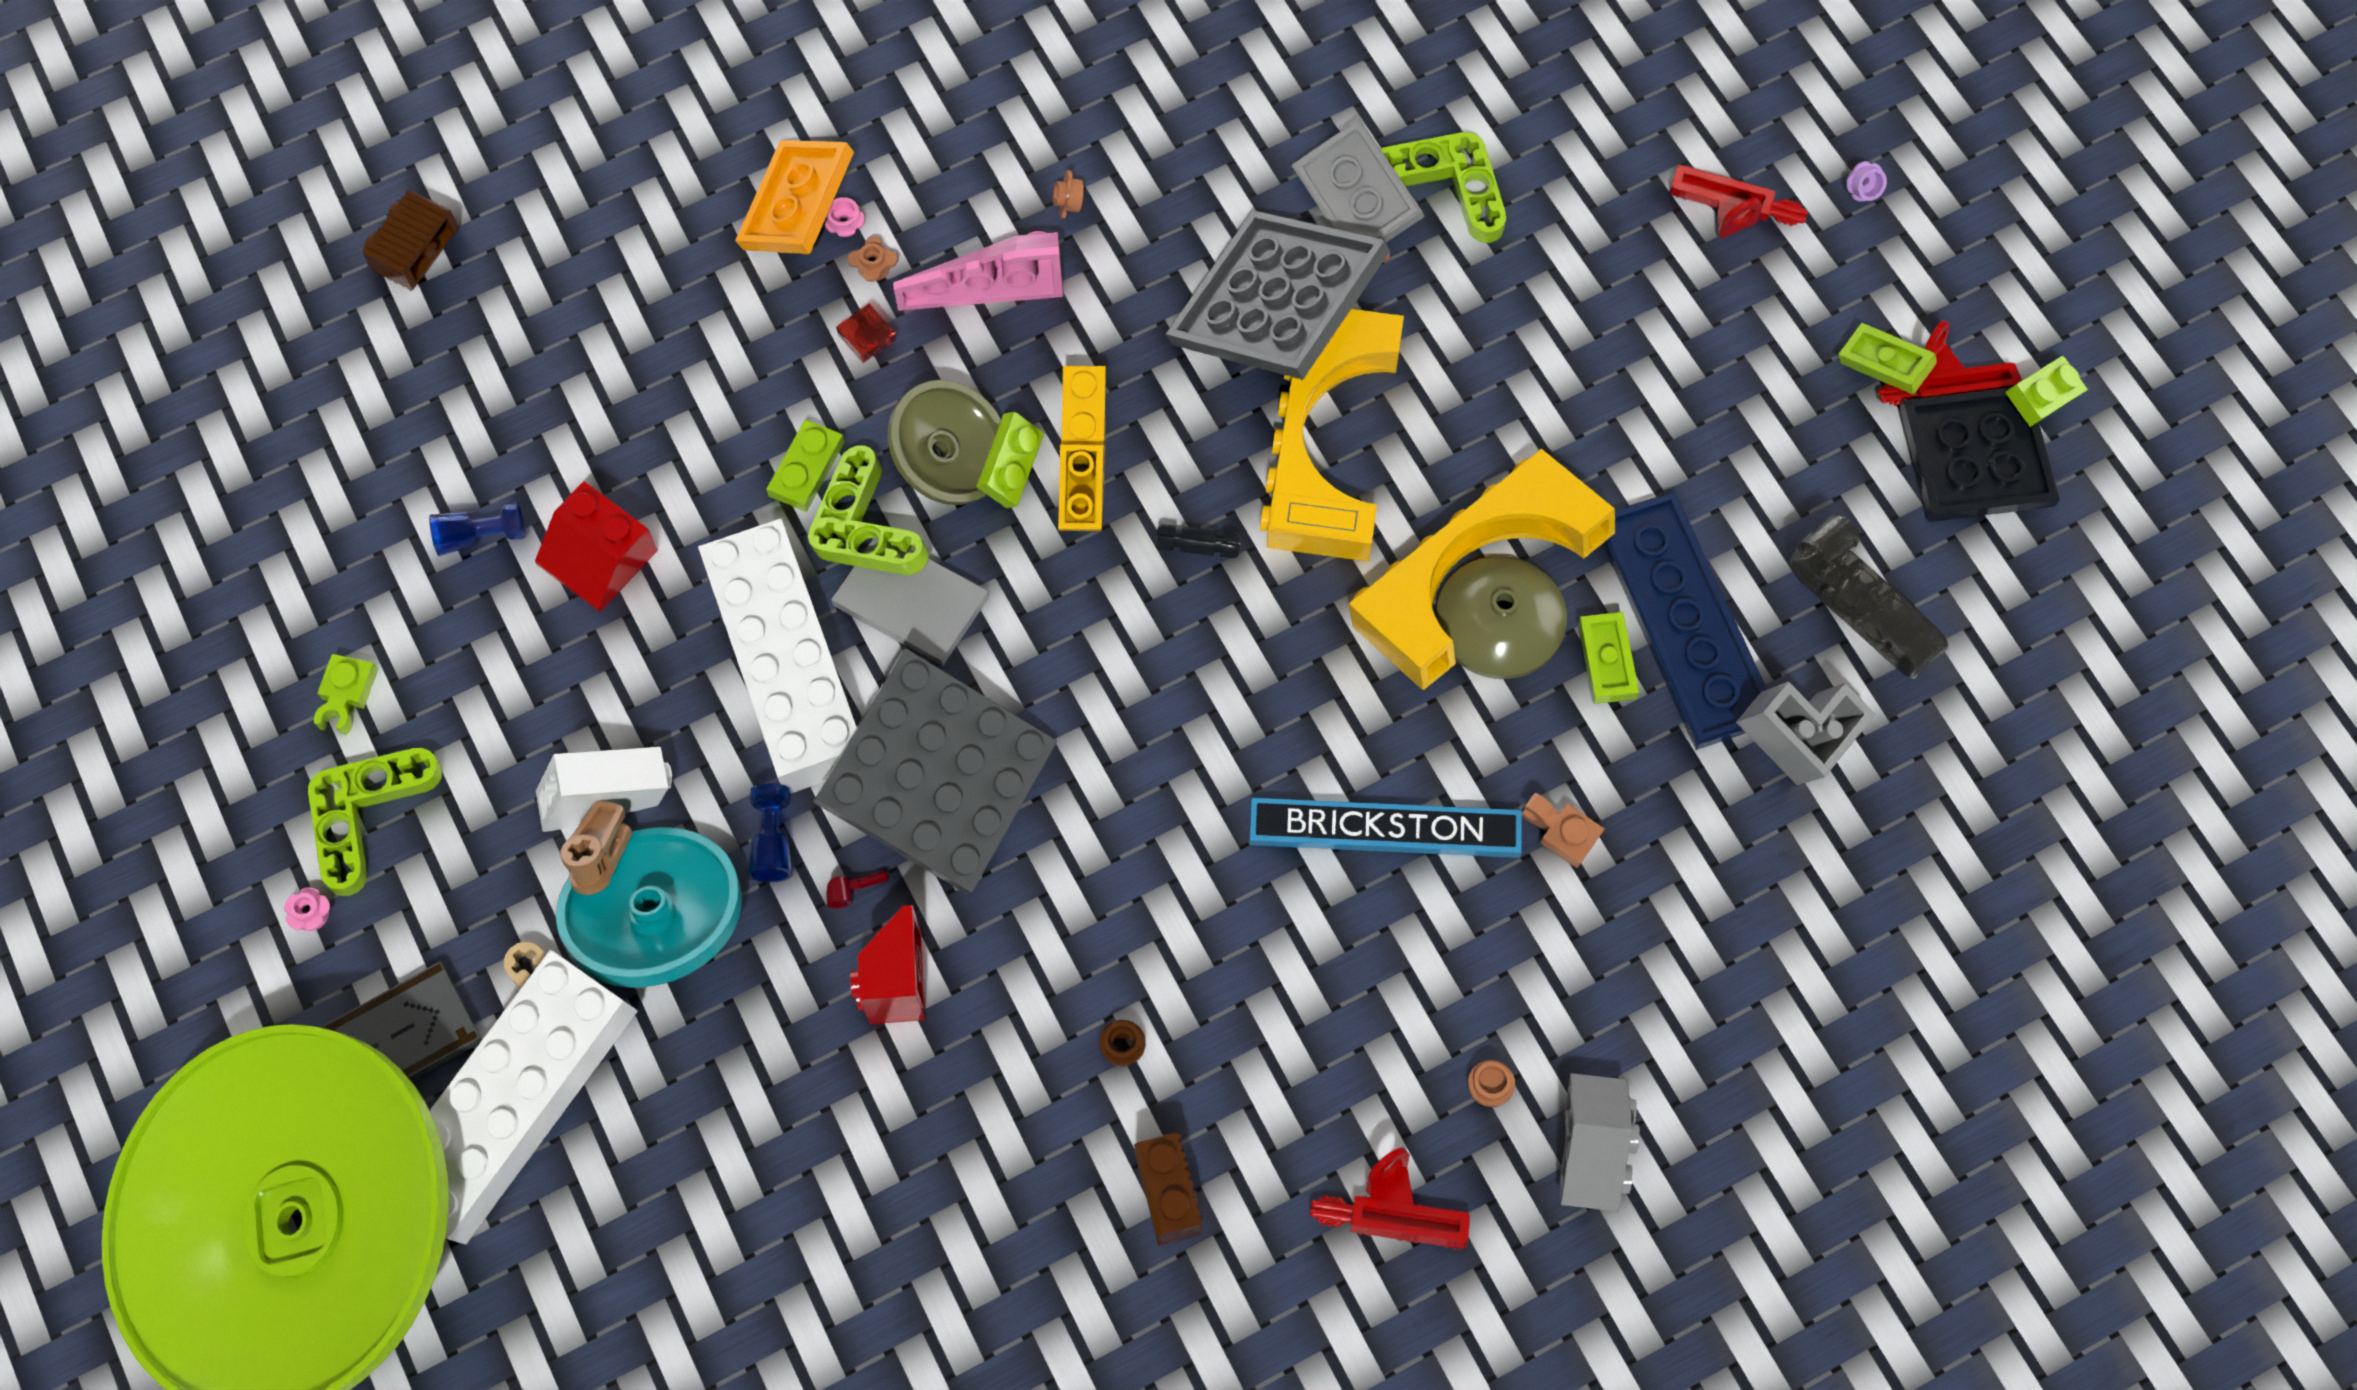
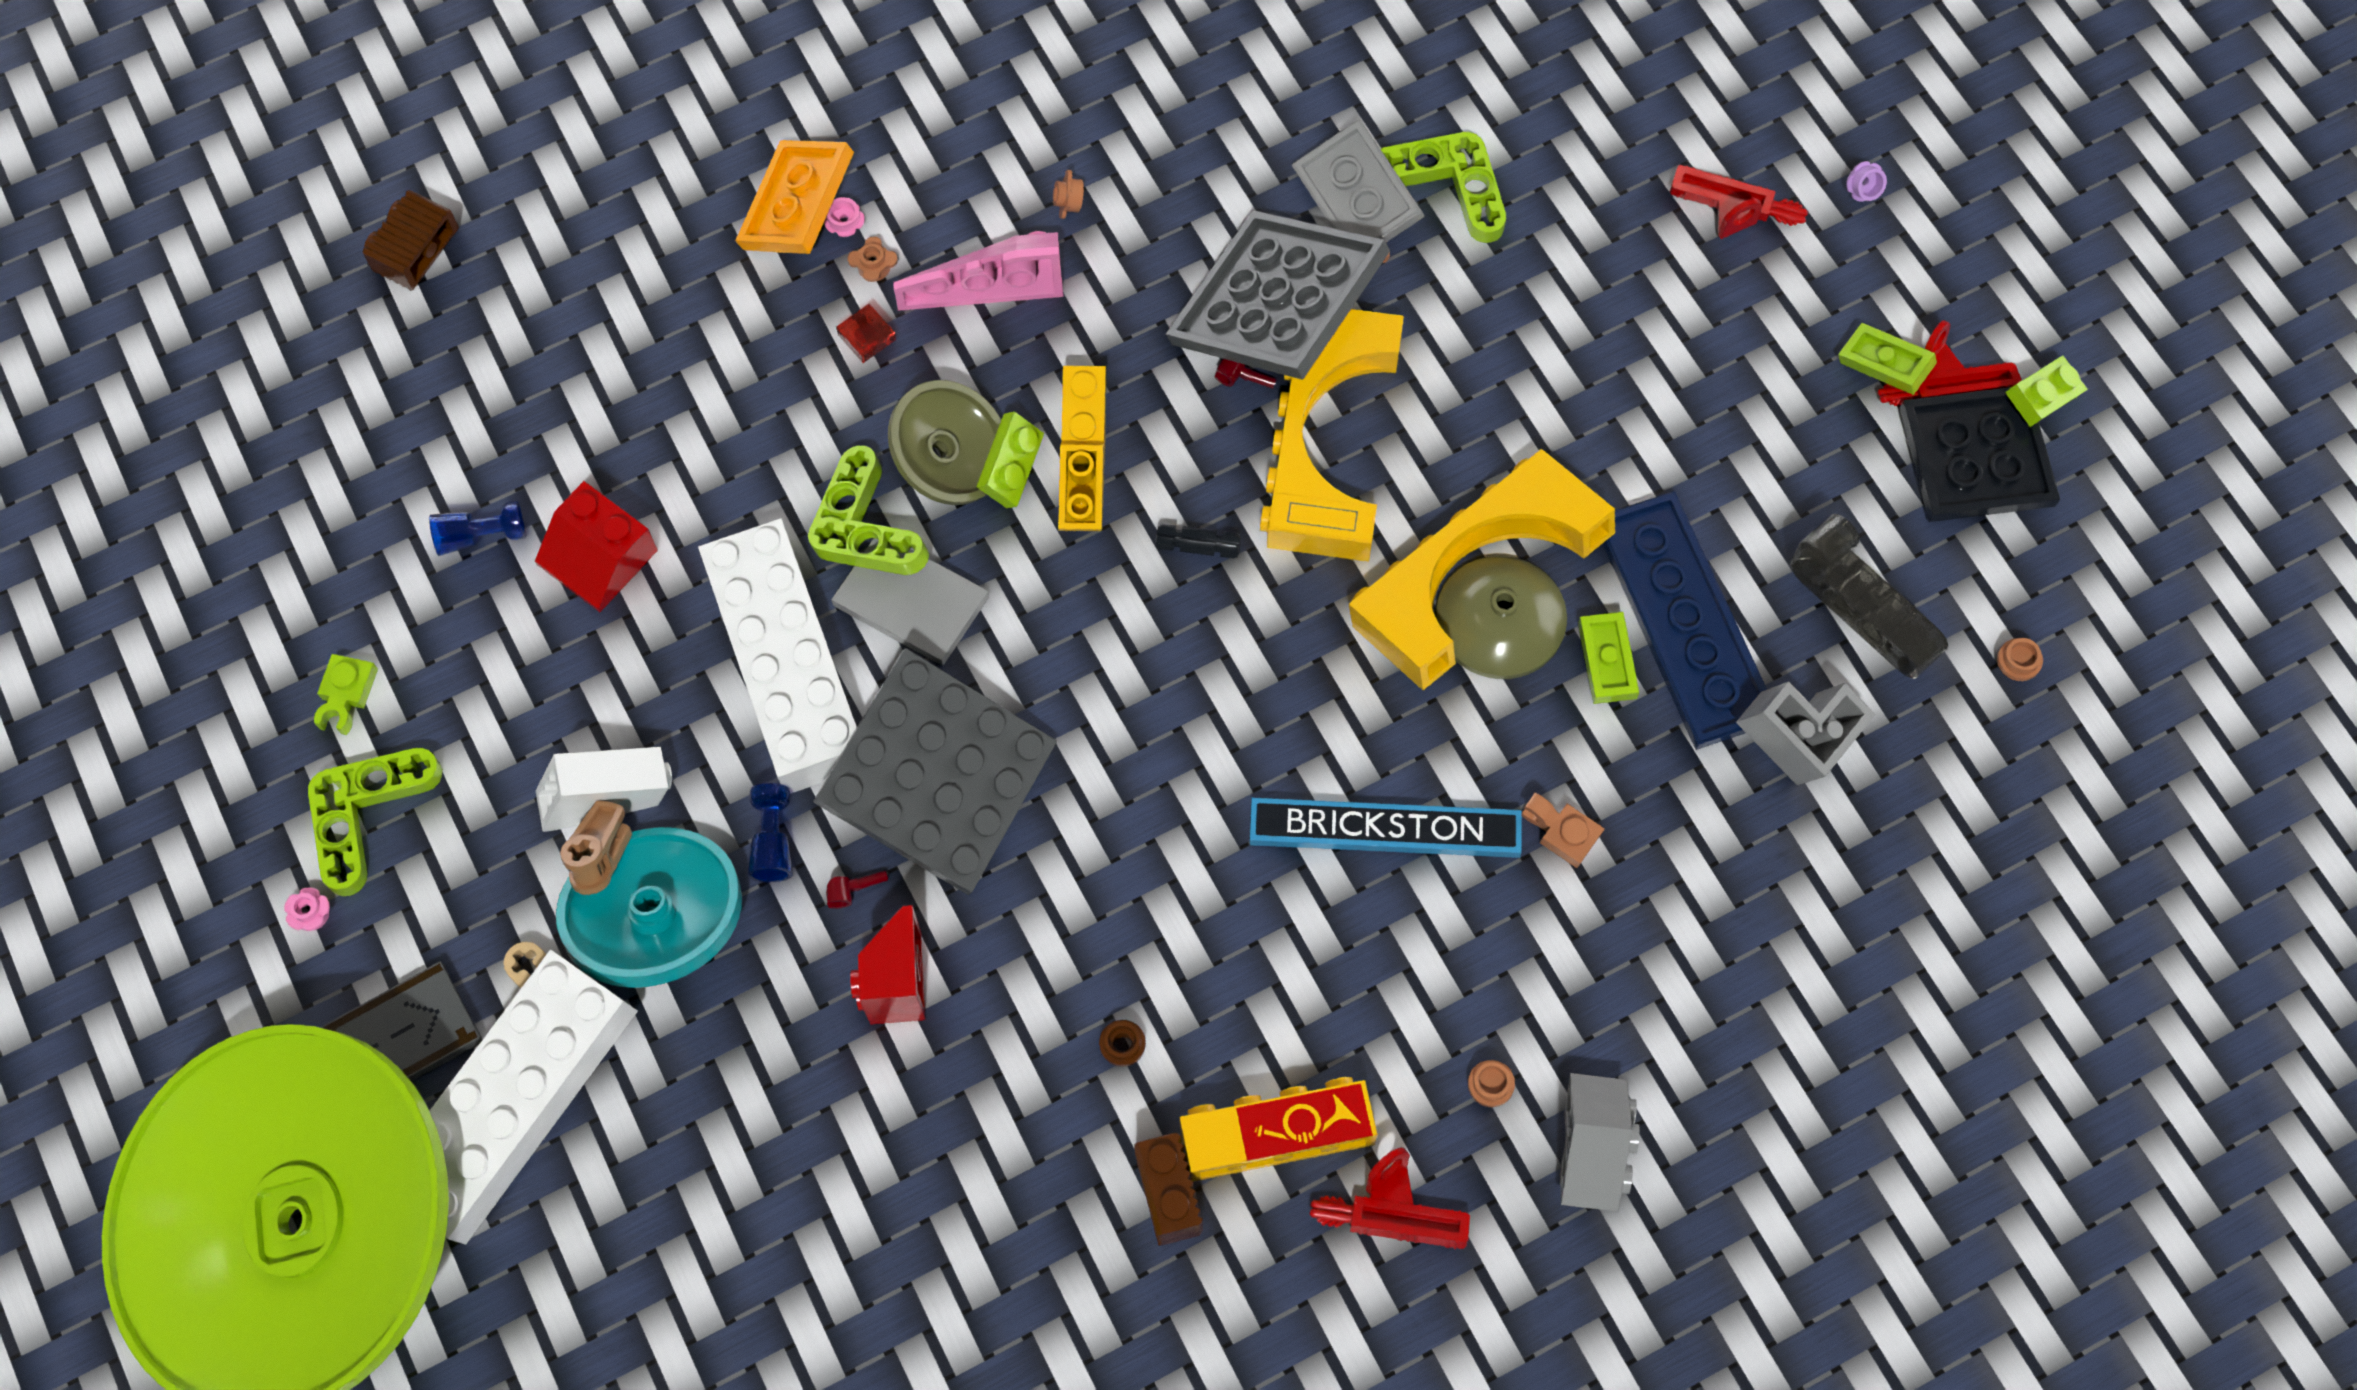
(805, 465): lime plate -> none
(1230, 371): none -> dark red hand
(1277, 1129): none -> brick
(2020, 659): none -> nougat plate

